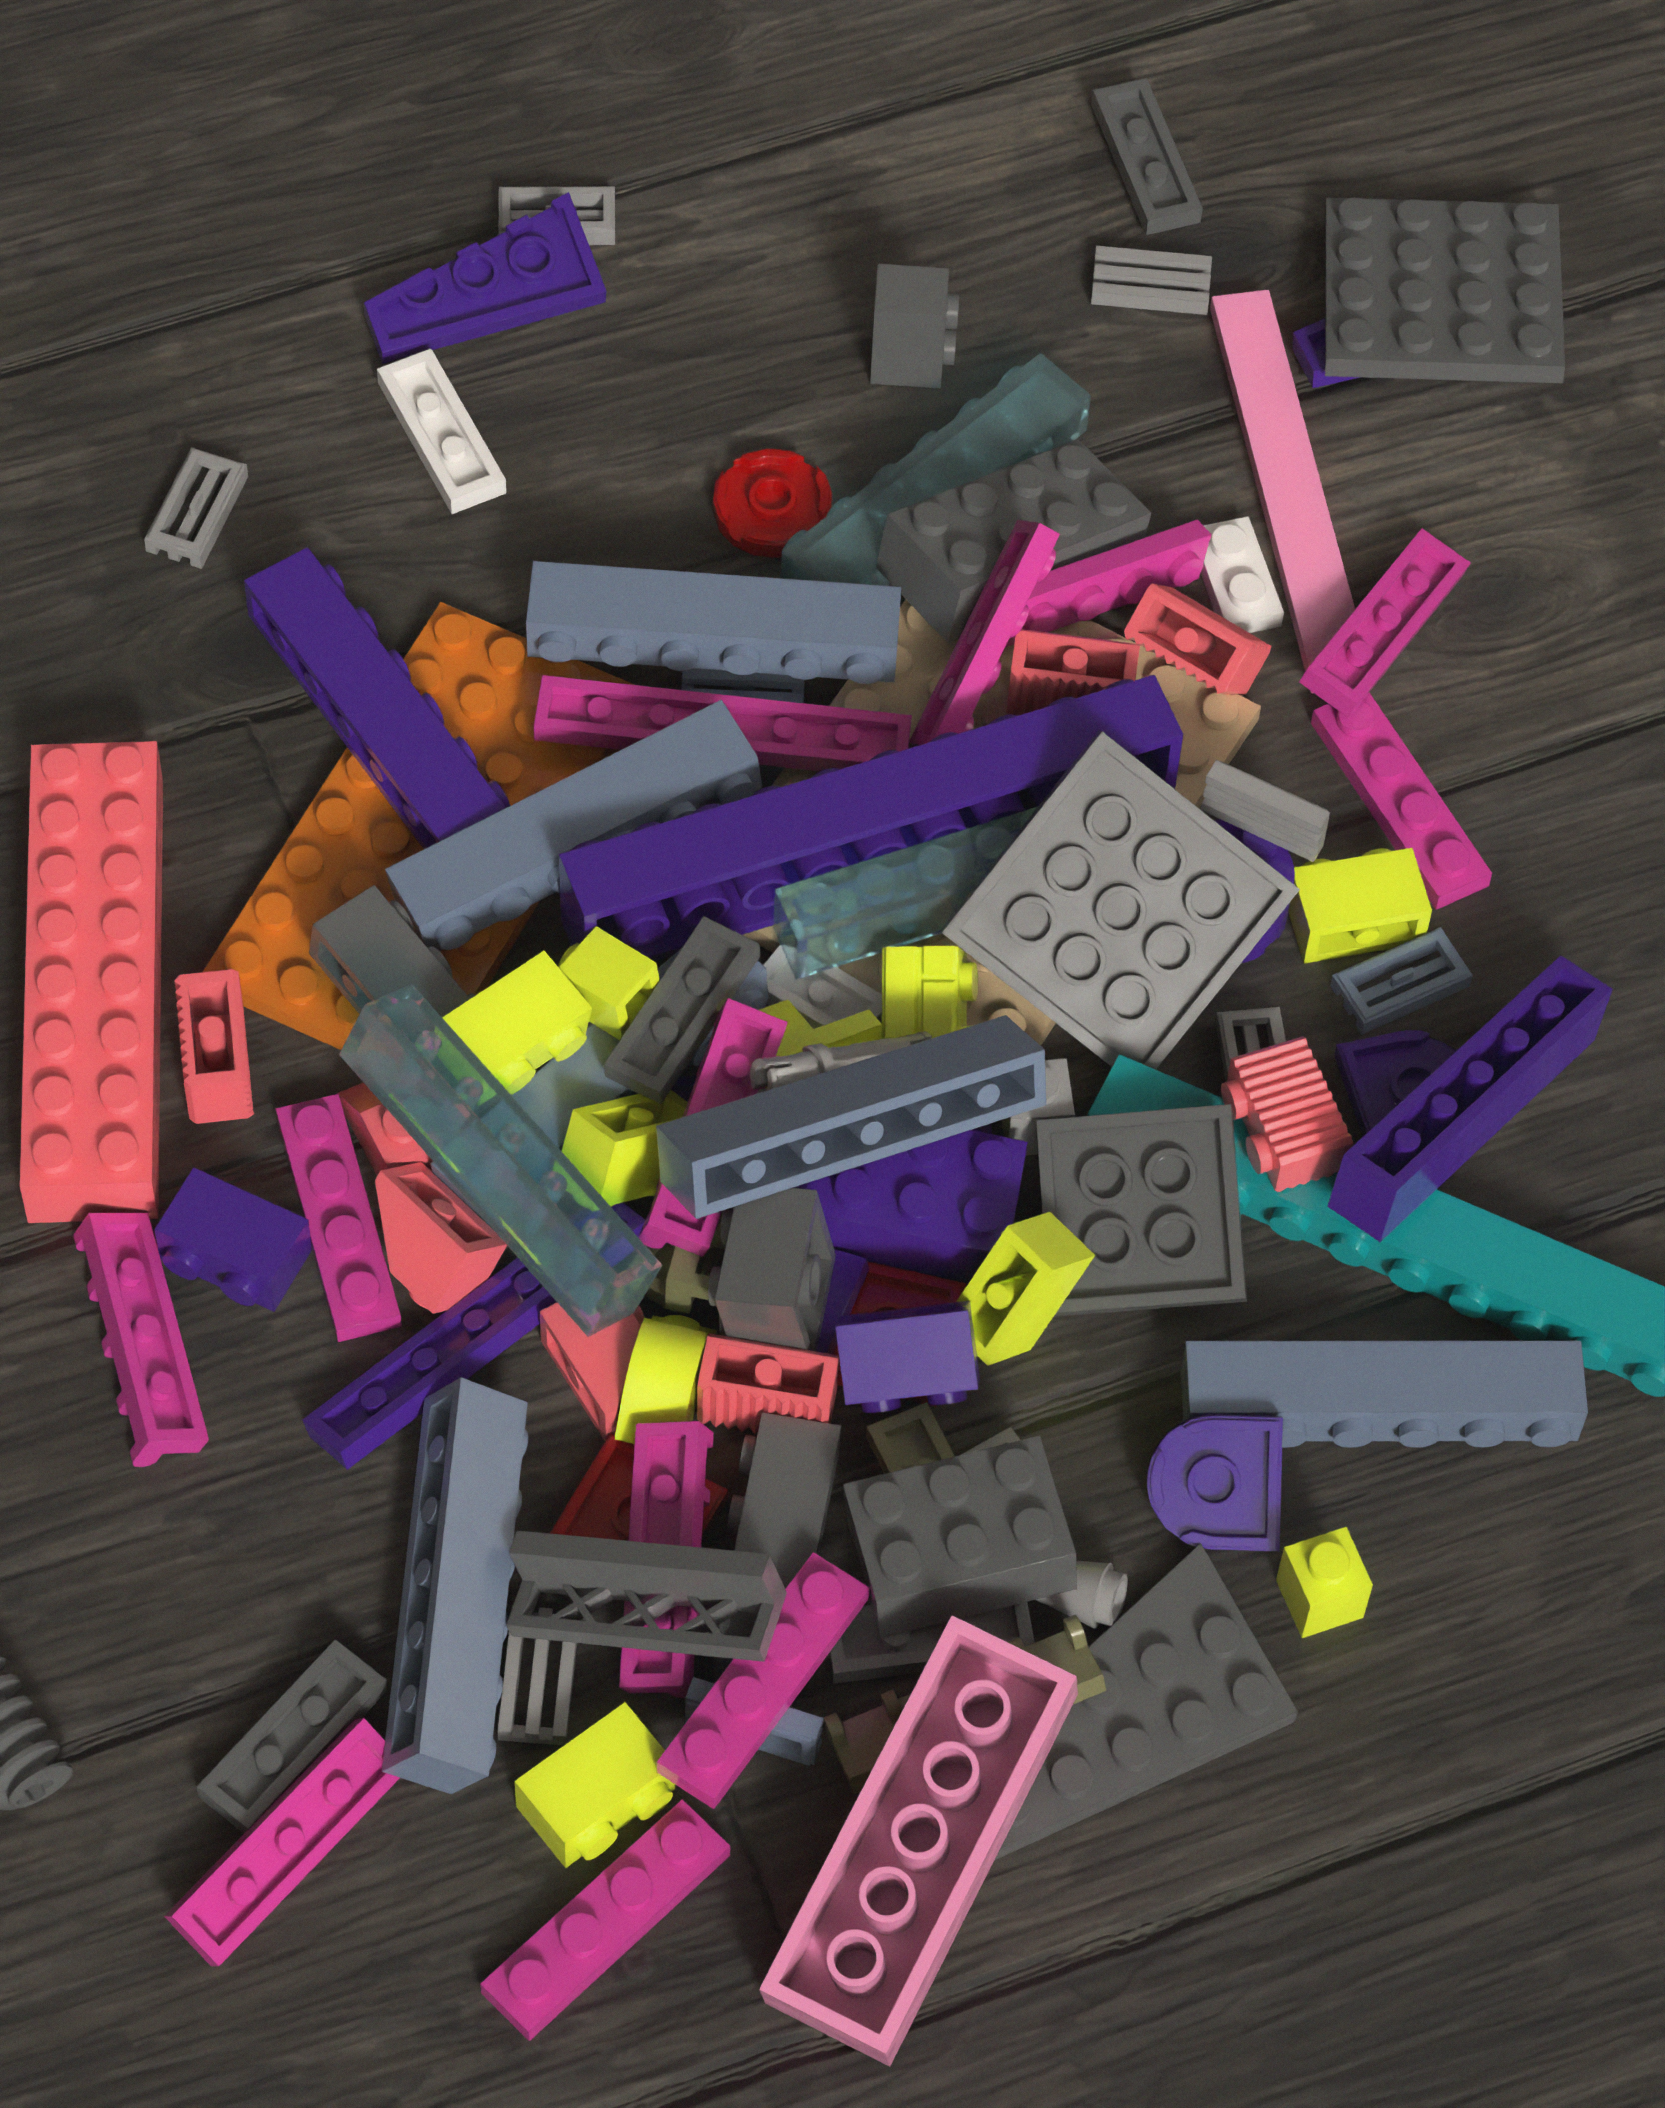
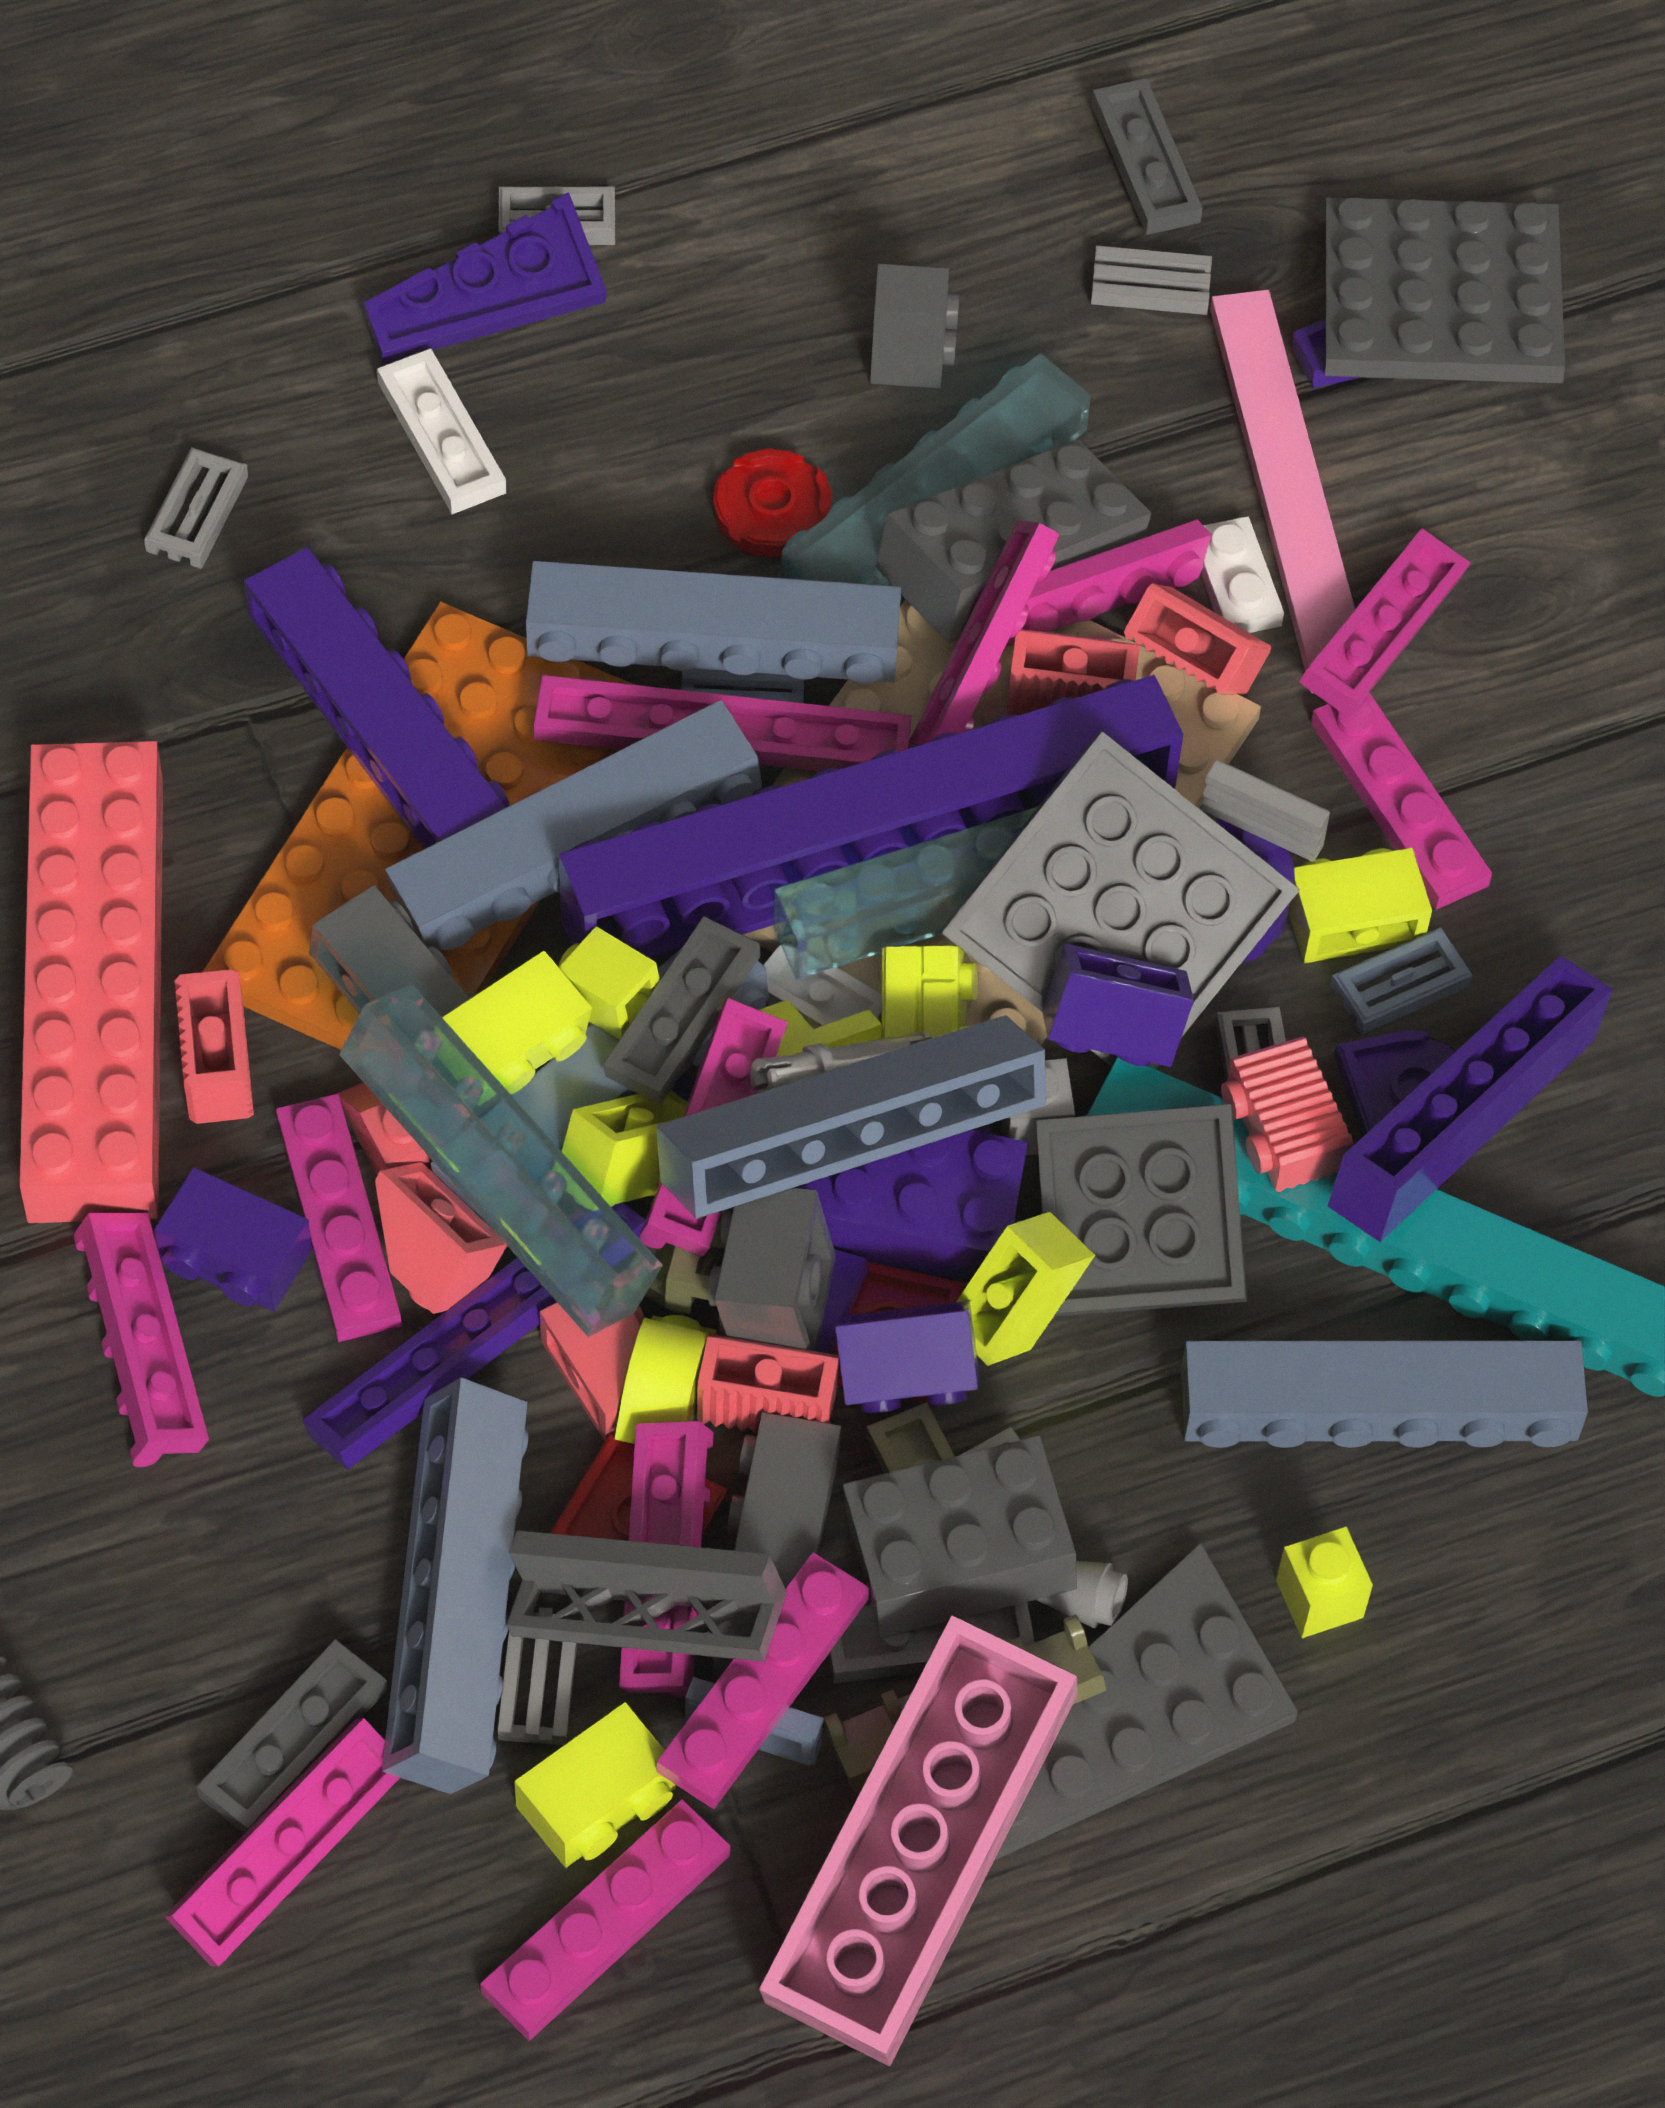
(1117, 1006): none -> dark purple brick
(1220, 1481): dark purple tile -> none

